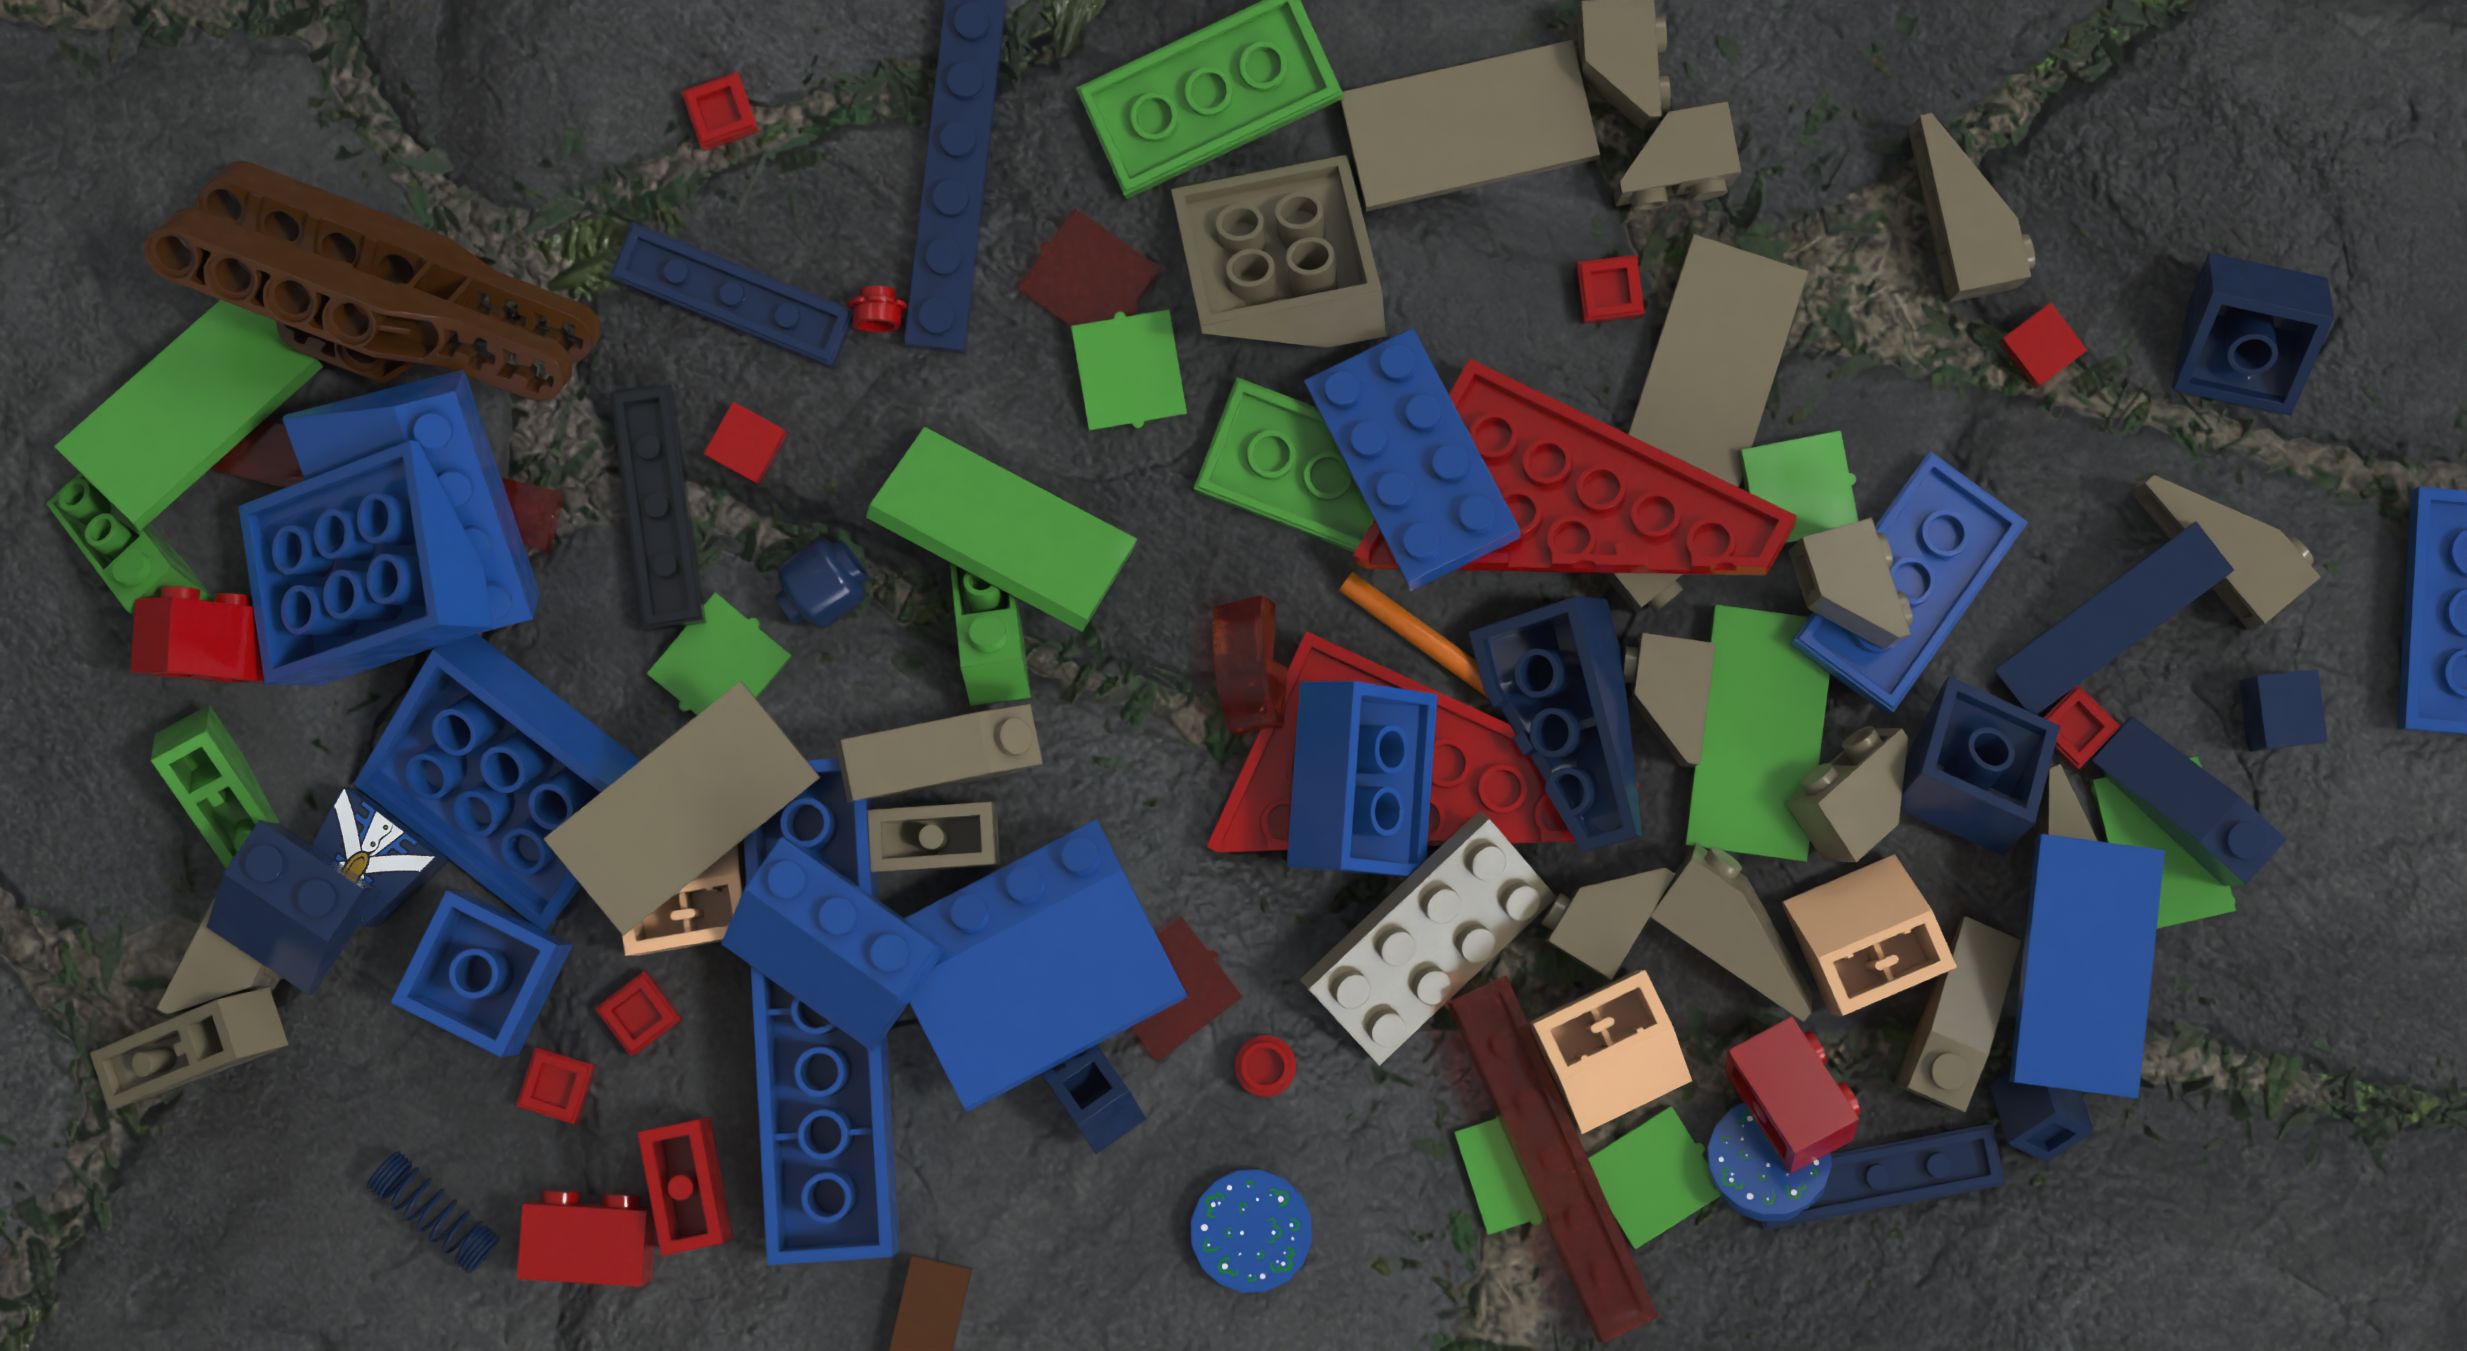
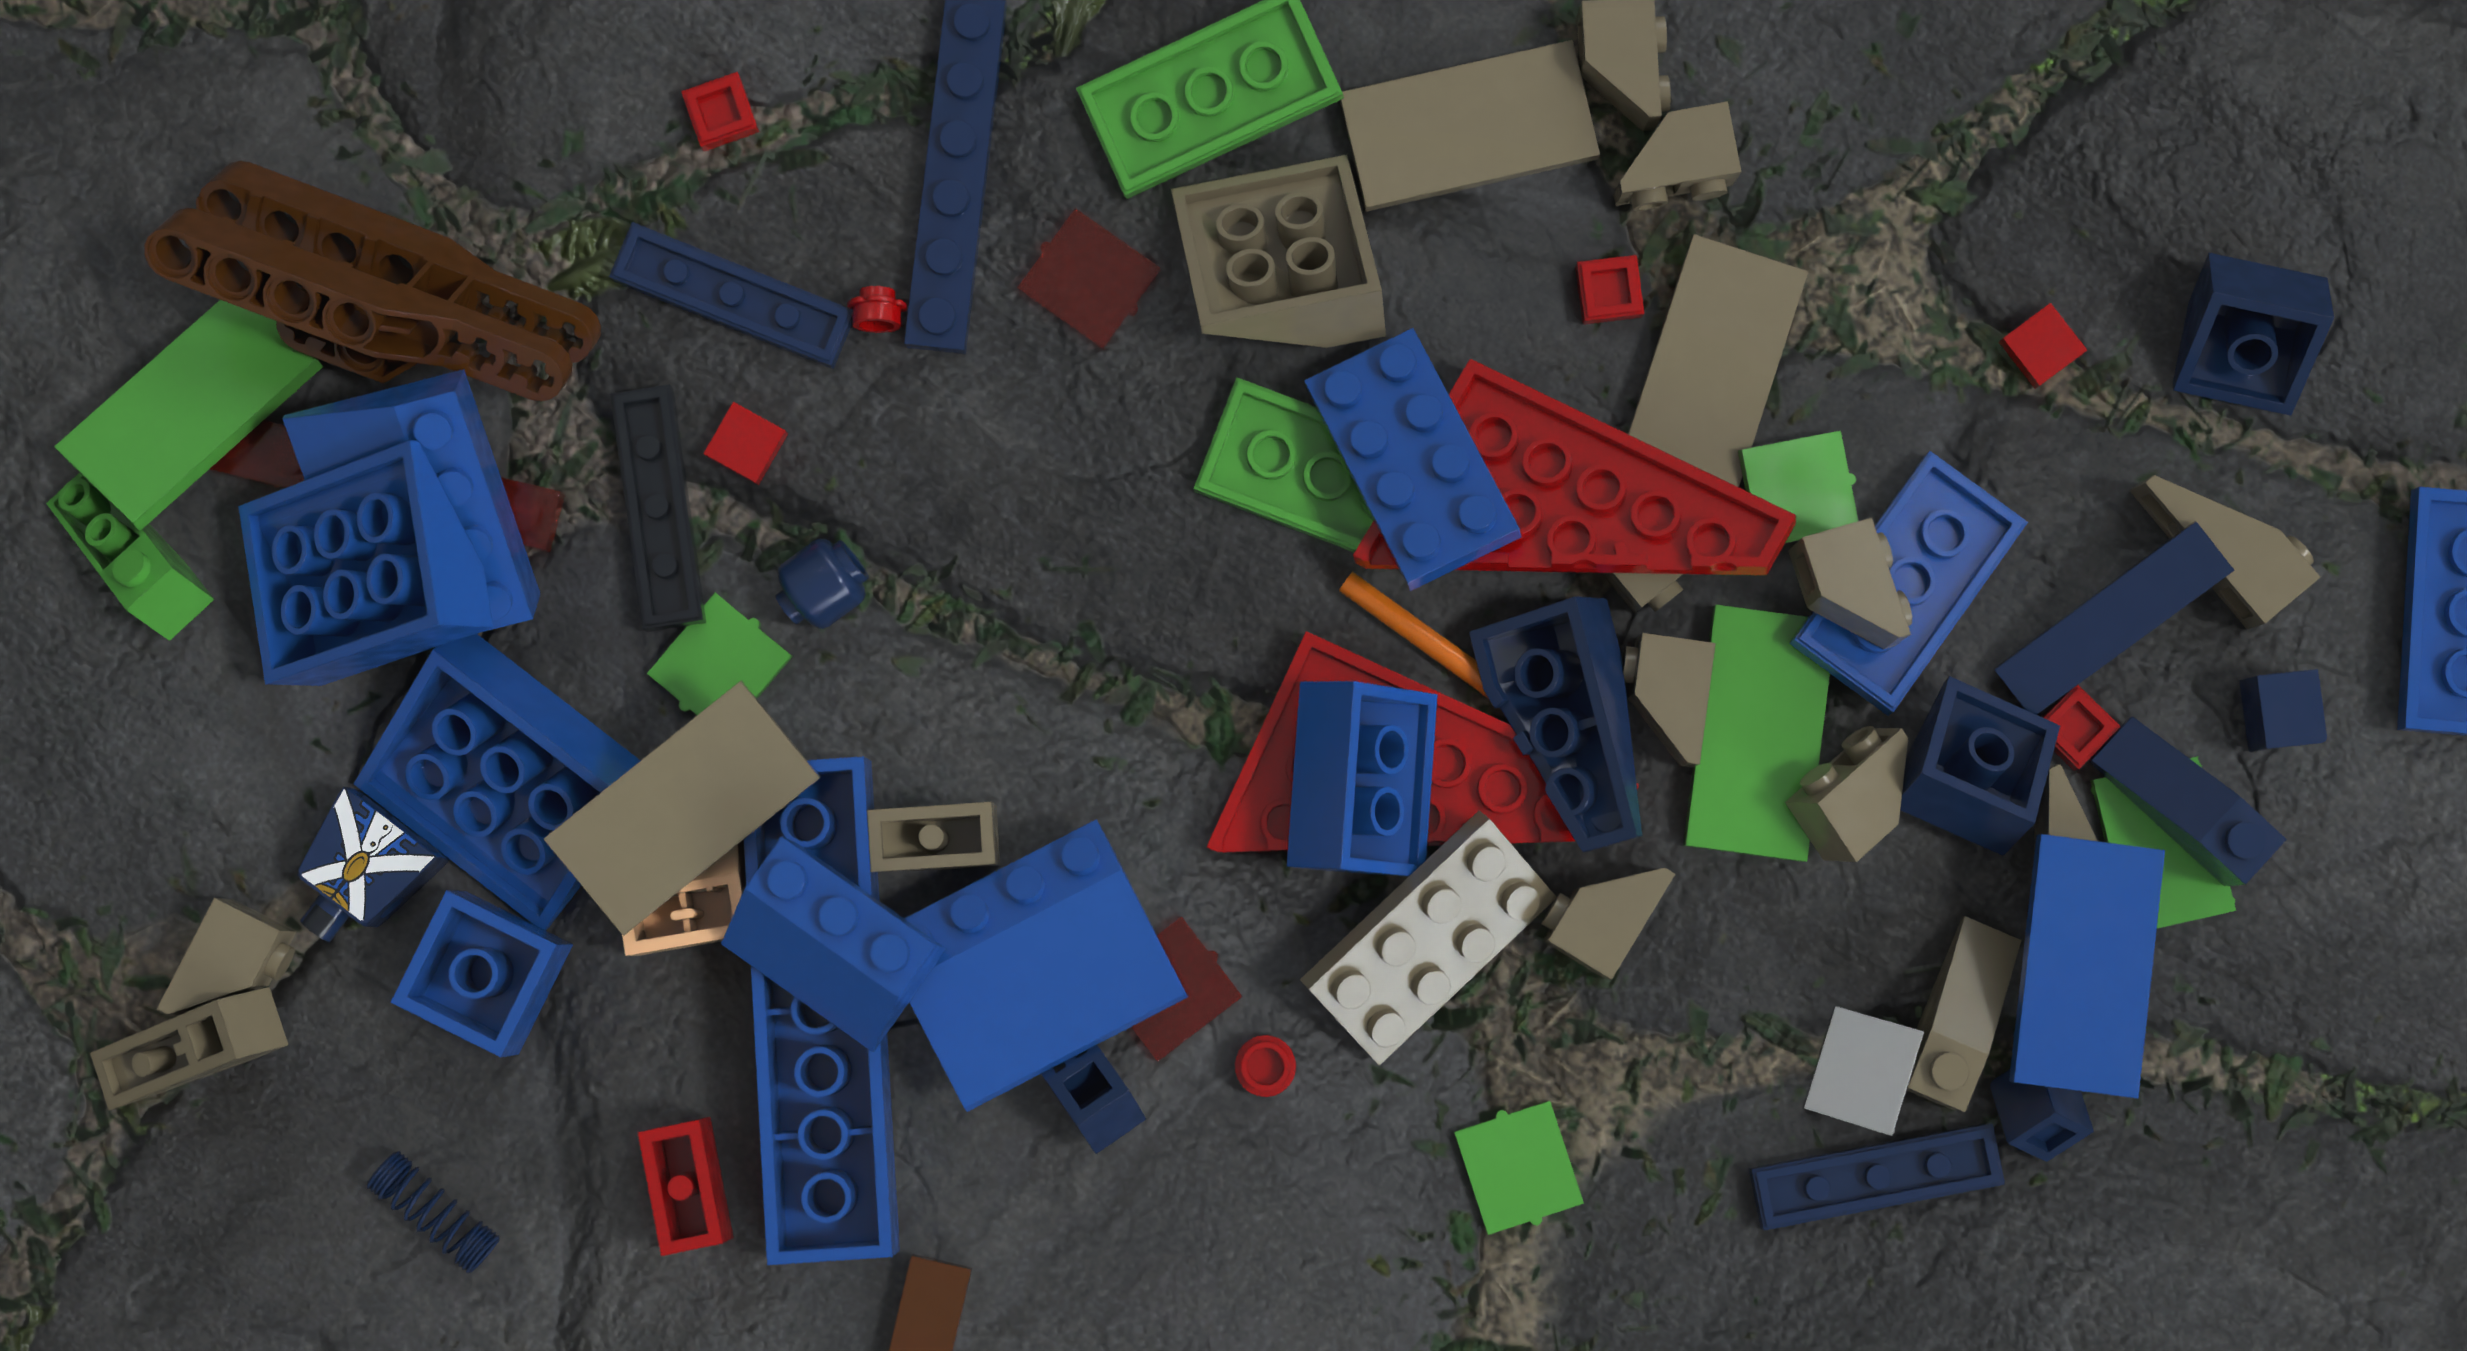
(196, 637): red brick -> none
(211, 781): bright green slope -> none
(289, 905): dark blue slope -> none
(556, 1085): red tile -> none
(586, 1240): red brick -> none
(639, 1013): red tile -> none
(939, 753): dark tan slope -> none
(989, 640): bright green slope -> none
(1002, 528): bright green tile -> none
(1129, 369): bright green piece -> none
(1246, 675): clear red slope -> none
(1251, 1230): blue tile -> none
(1552, 1159): clear red plate -> none
(1611, 1050): light nougat slope -> none
(1653, 1177): bright green piece -> none
(1725, 920): dark tan slope -> none
(1754, 1177): blue tile -> none
(1793, 1094): red brick -> none
(1864, 1070): none -> white sticker
(1868, 935): light nougat slope -> none
(1969, 222): dark tan slope -> none

